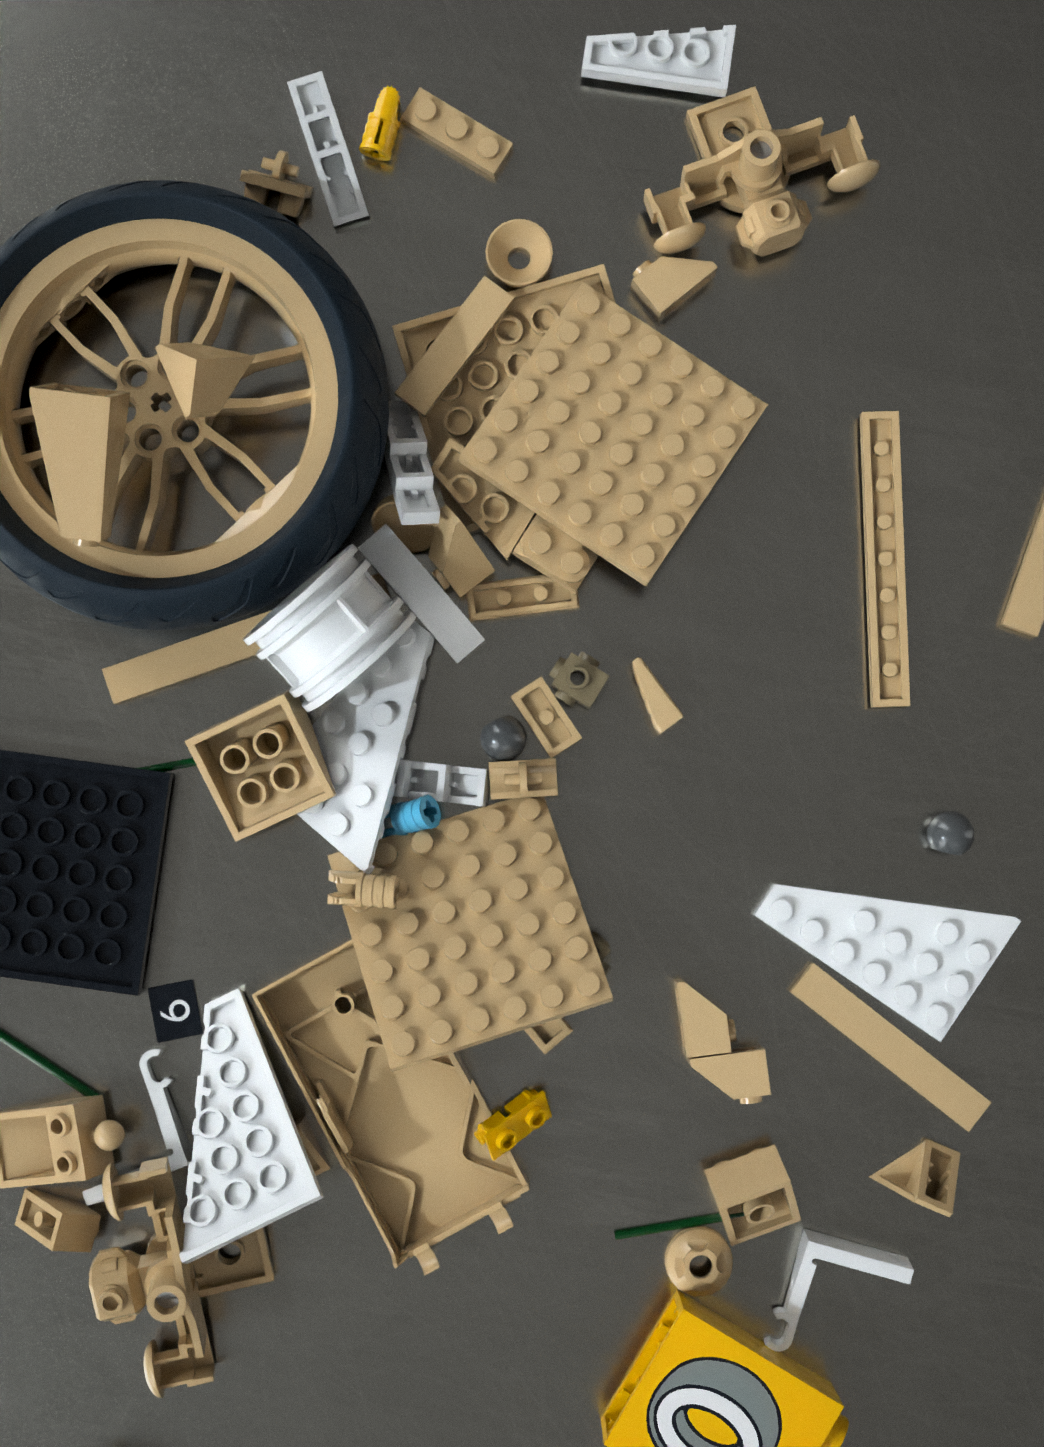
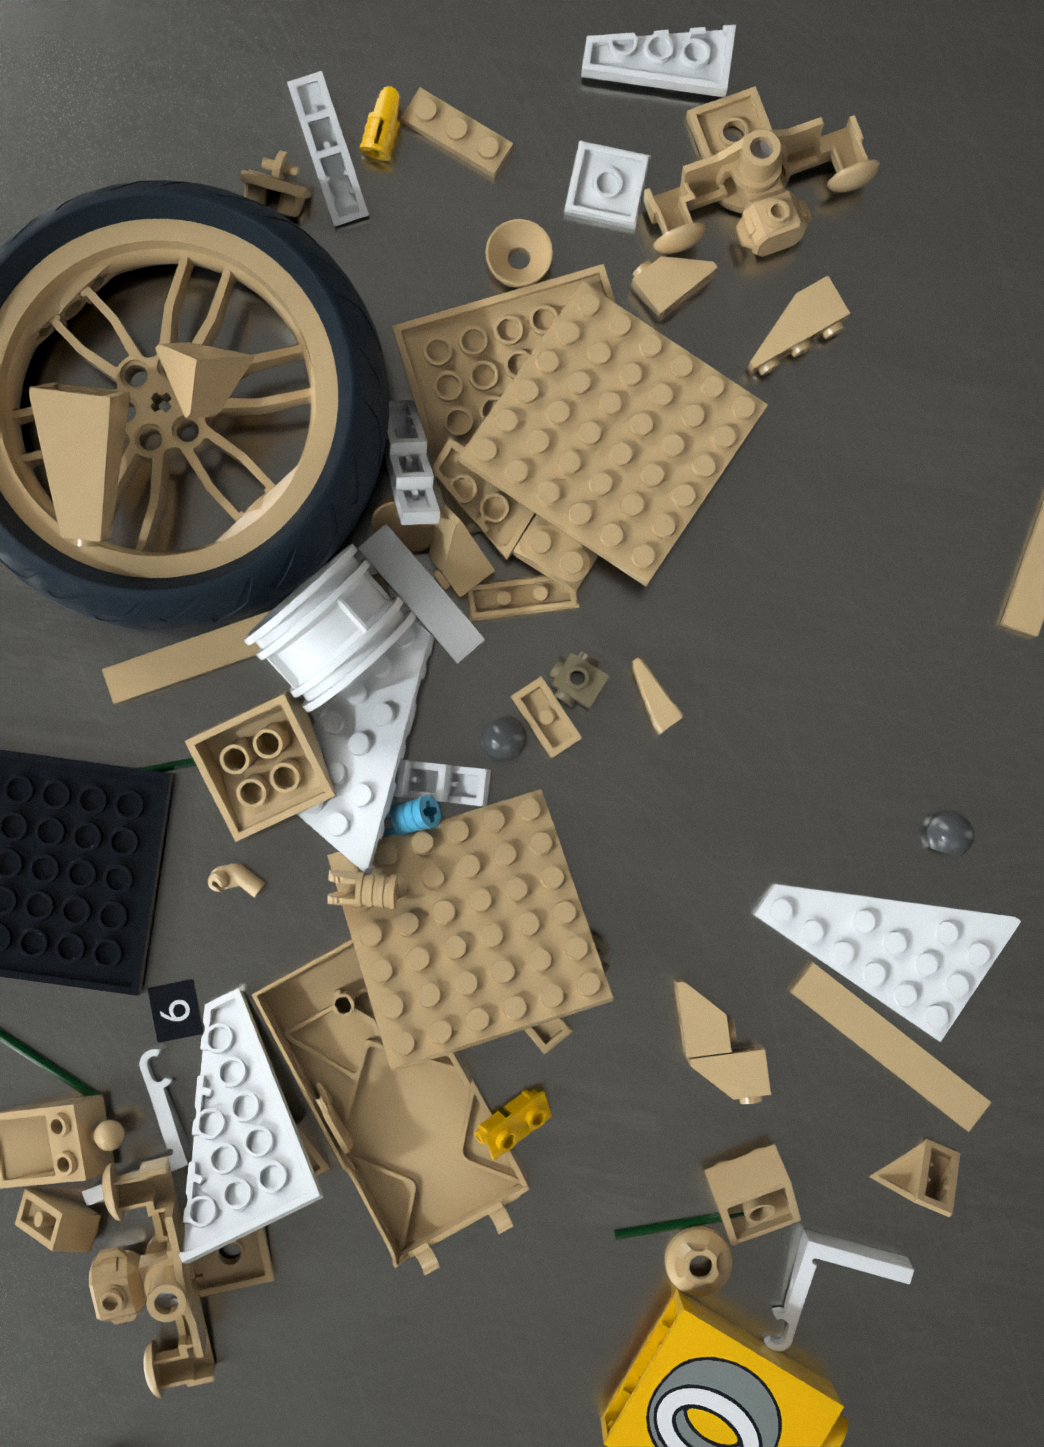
(233, 876): none -> tan arm
(454, 346): tan tile -> none
(523, 778): tan hips -> none
(607, 185): none -> white tile
(809, 315): none -> tan slope
(884, 559): tan plate -> none

